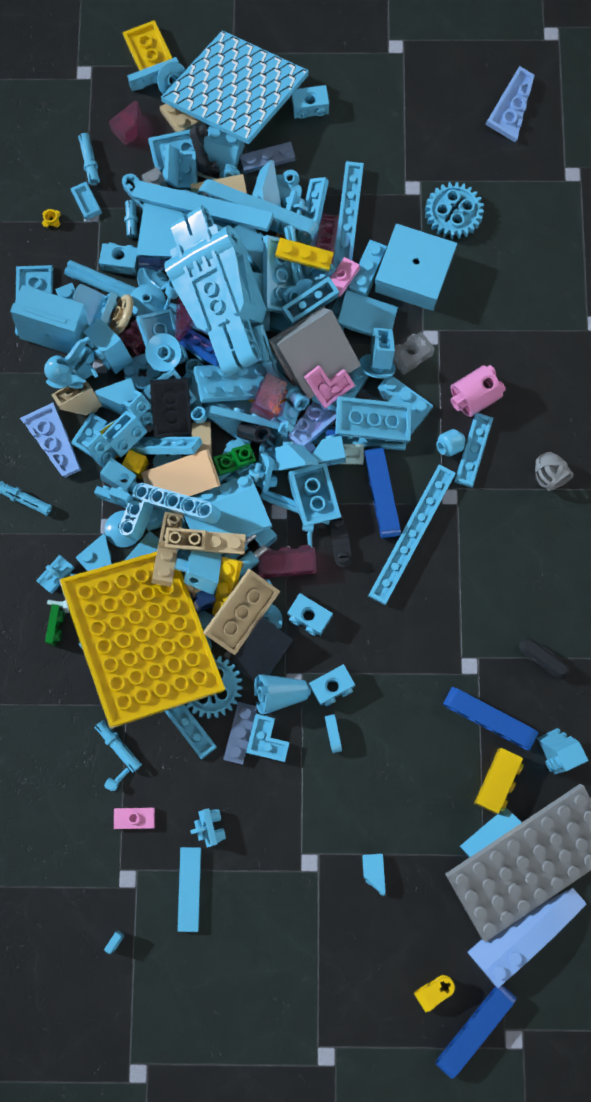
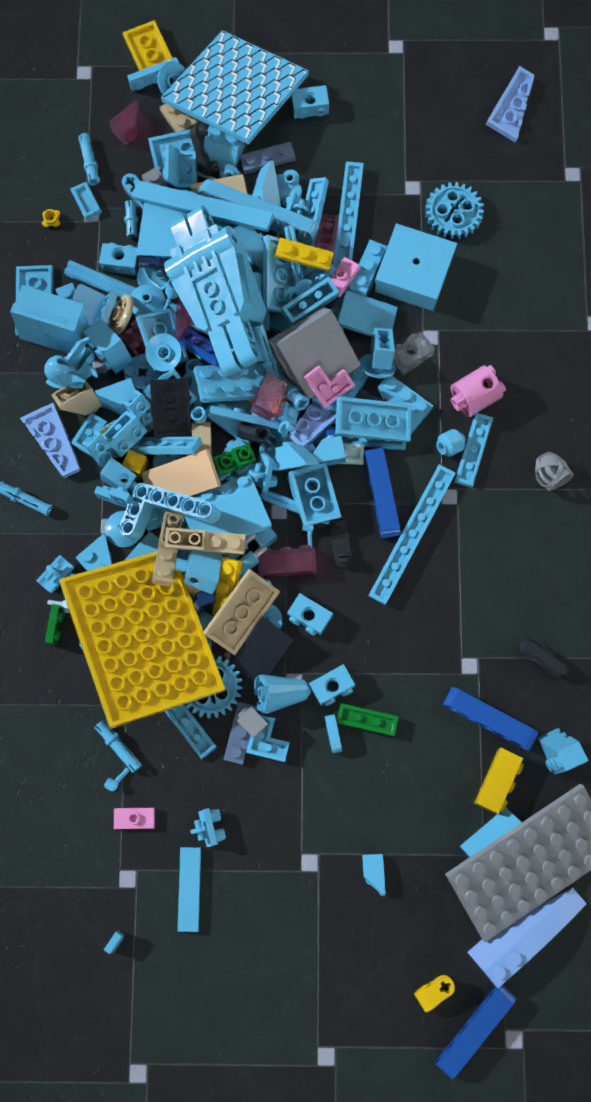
(252, 722): none -> light grey brick
(367, 719): none -> green plate

